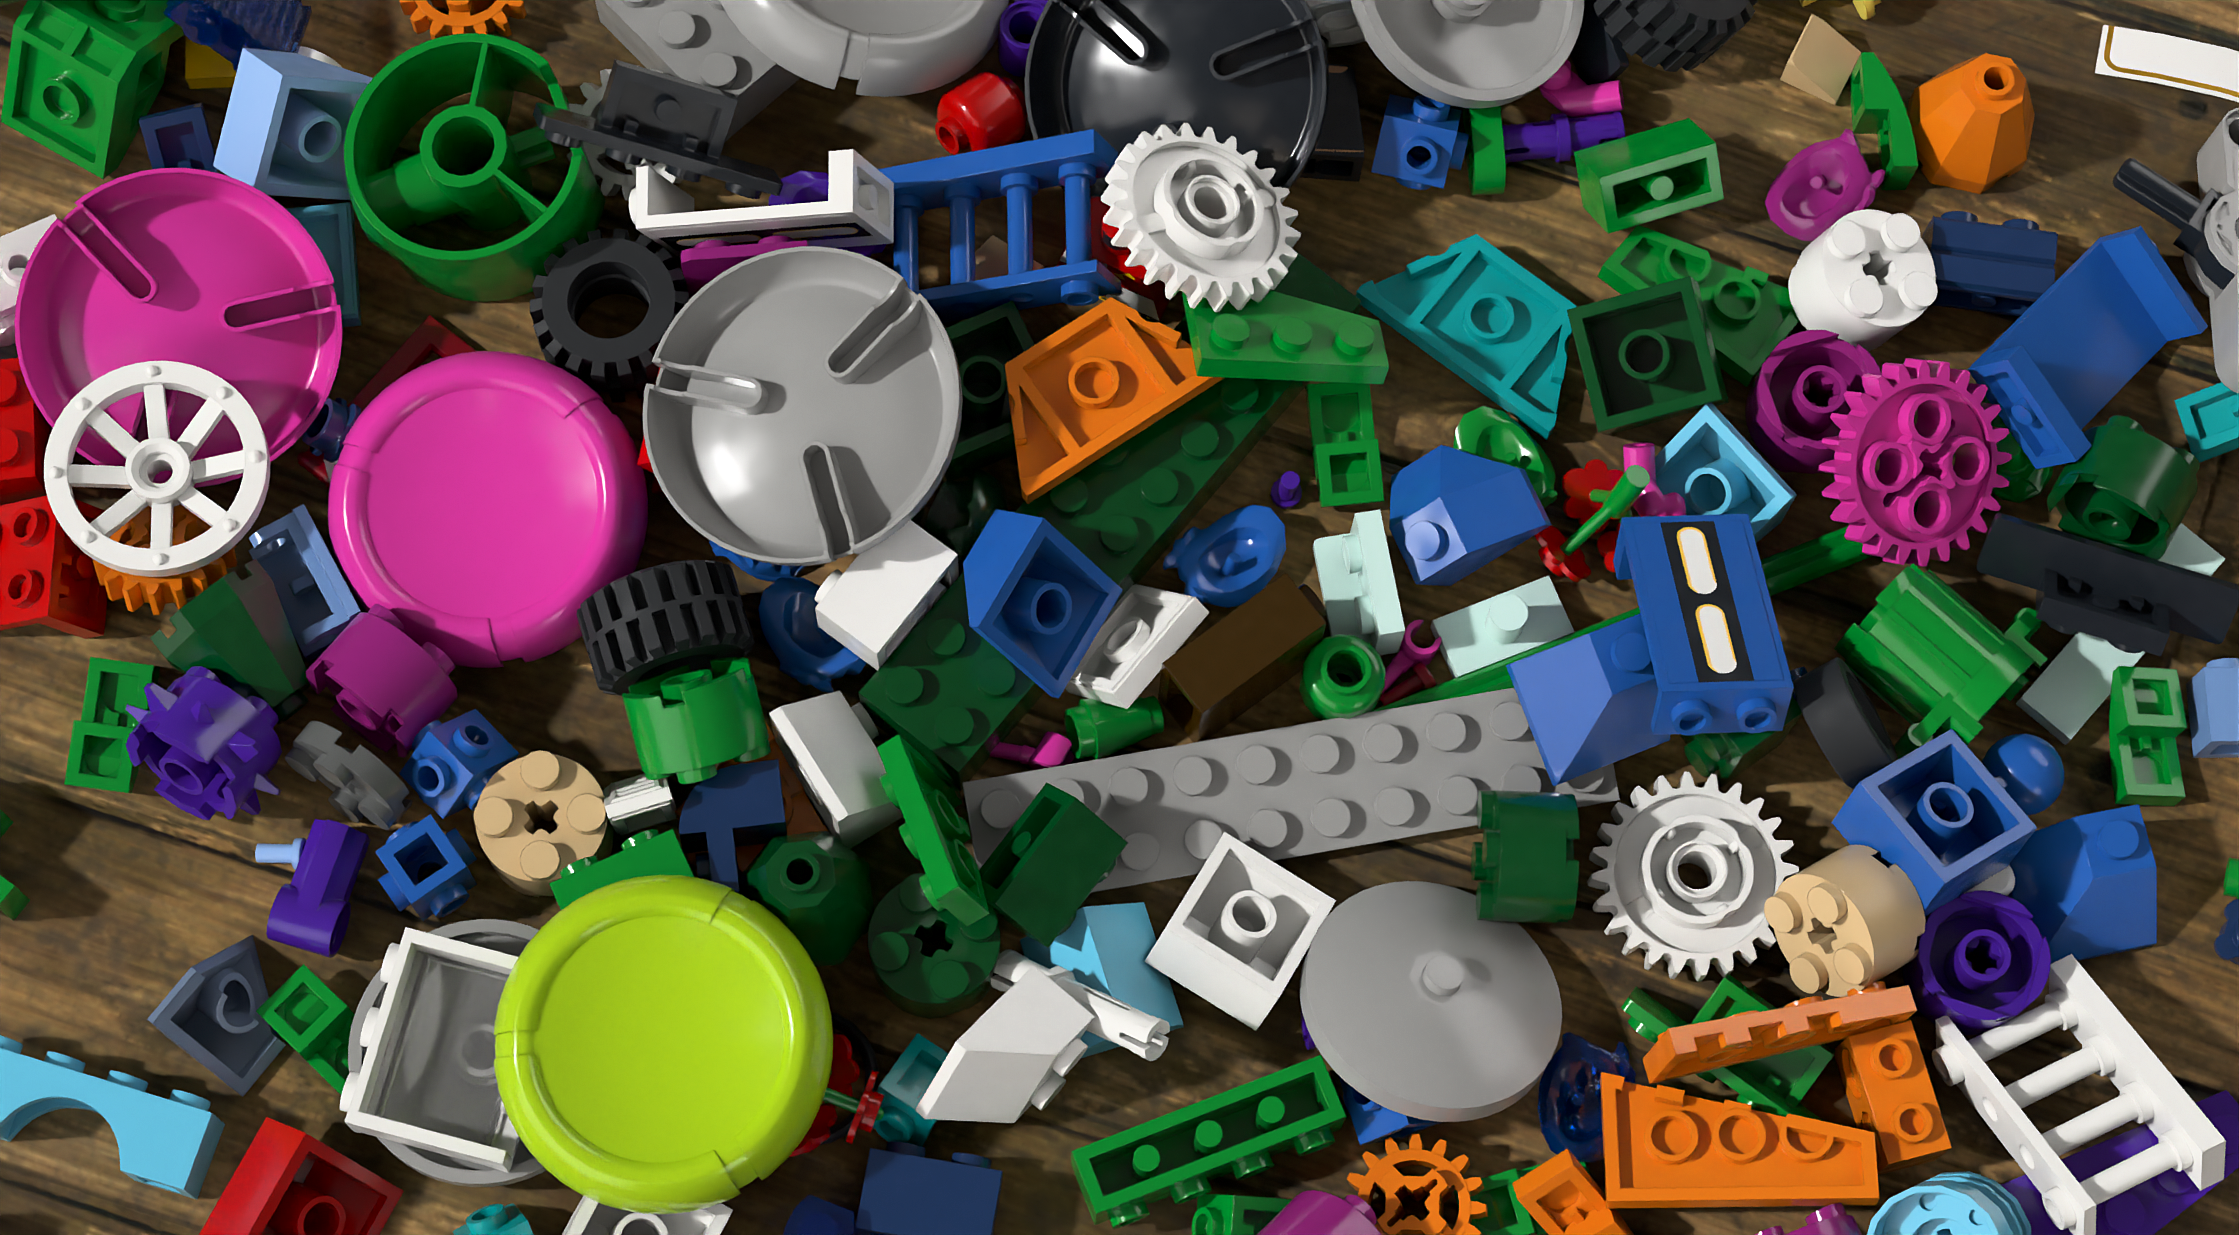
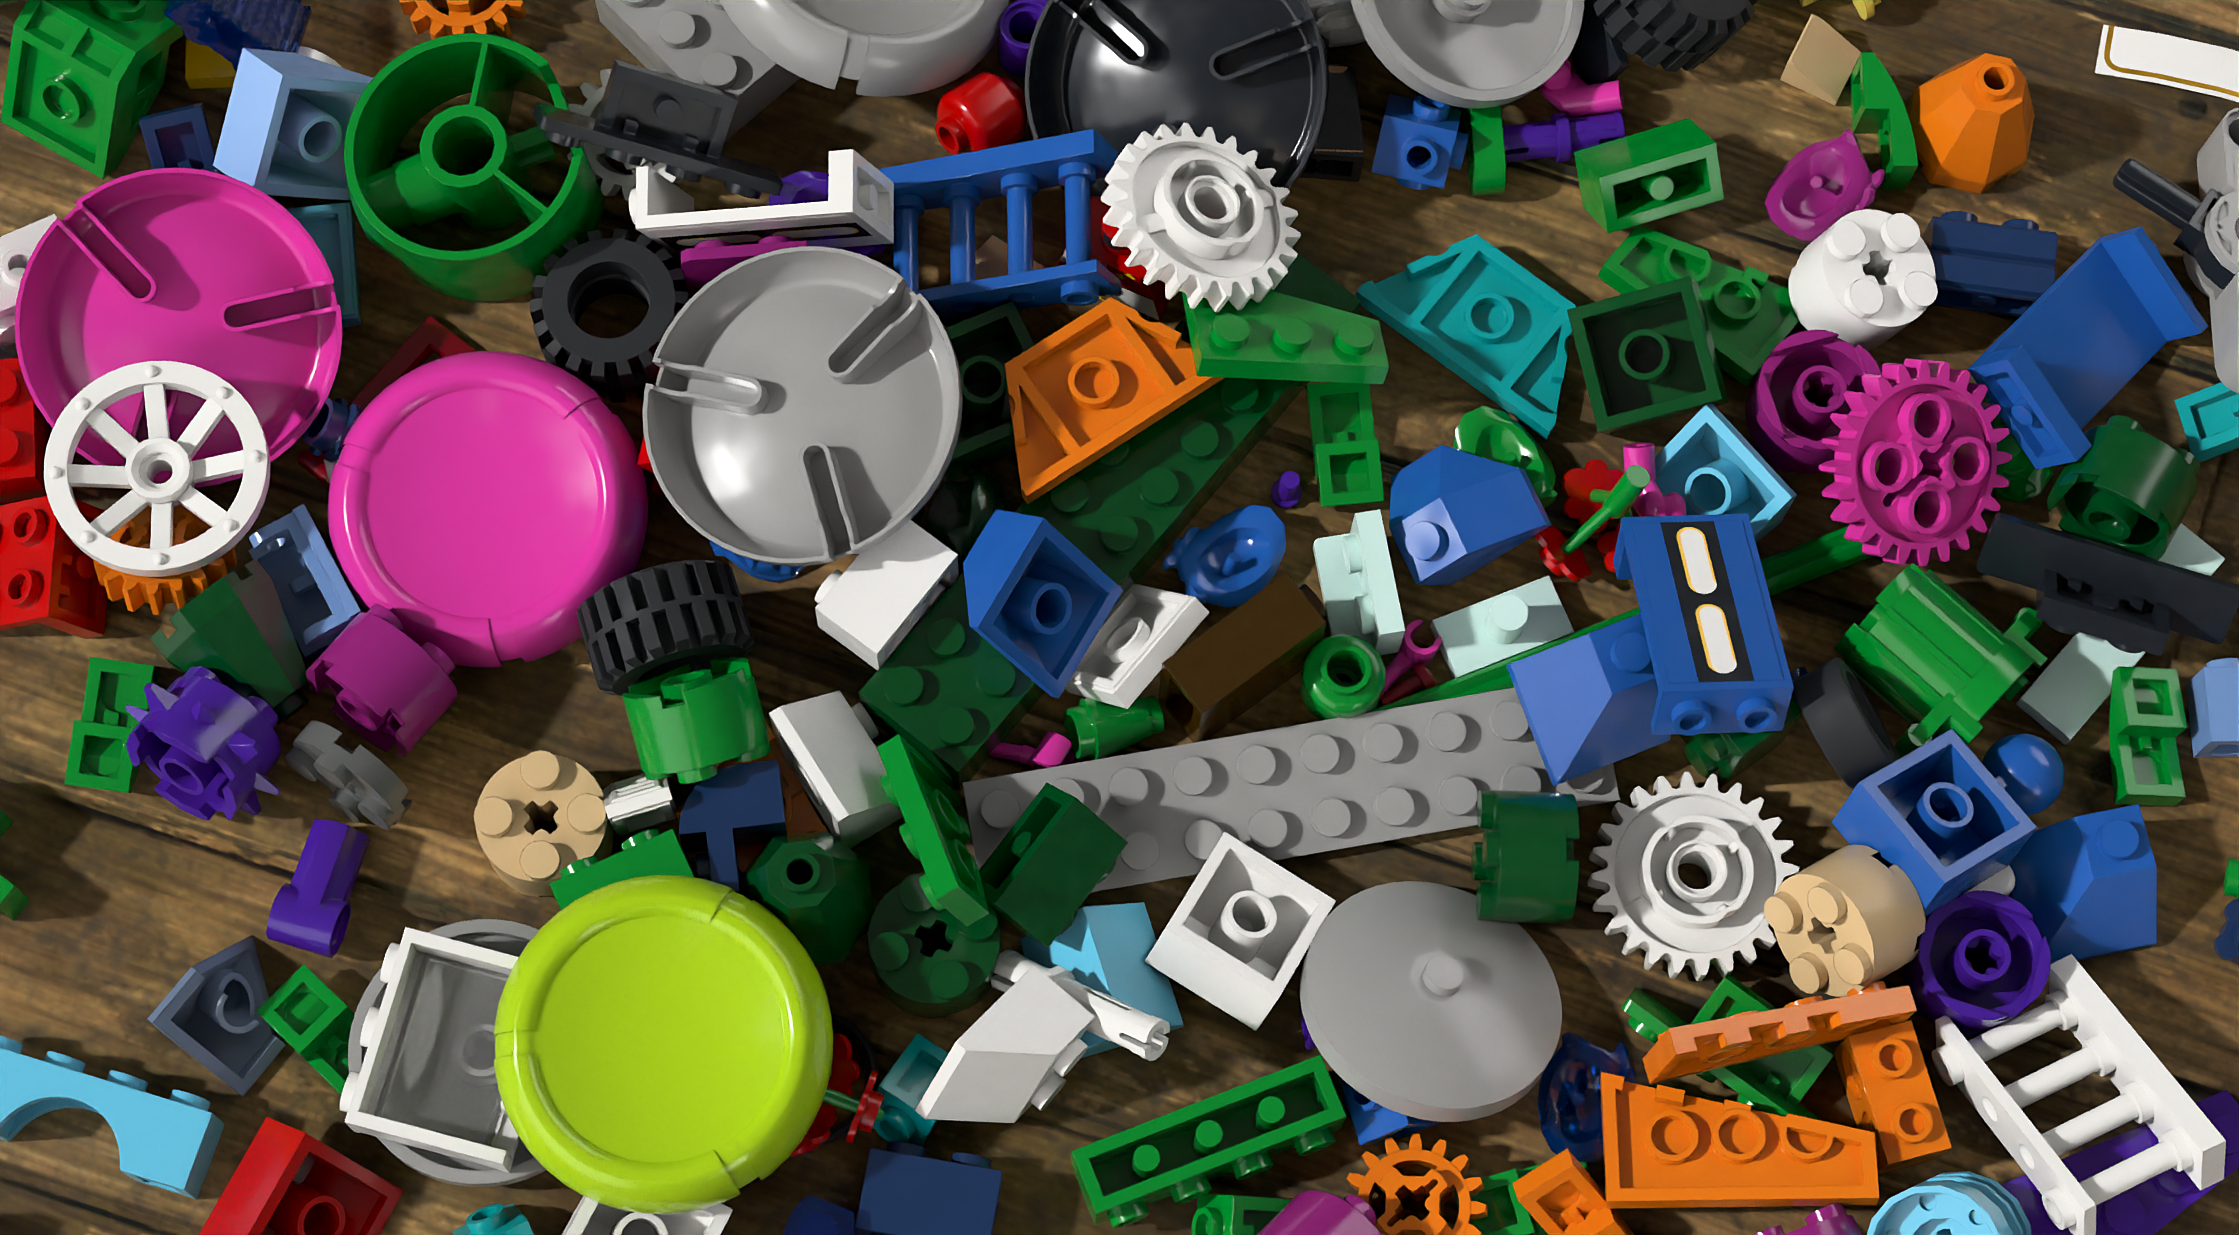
(280, 852): light blue piece -> none
(415, 850): blue brick -> none
(456, 762): blue brick -> none
(794, 636): blue hat -> none

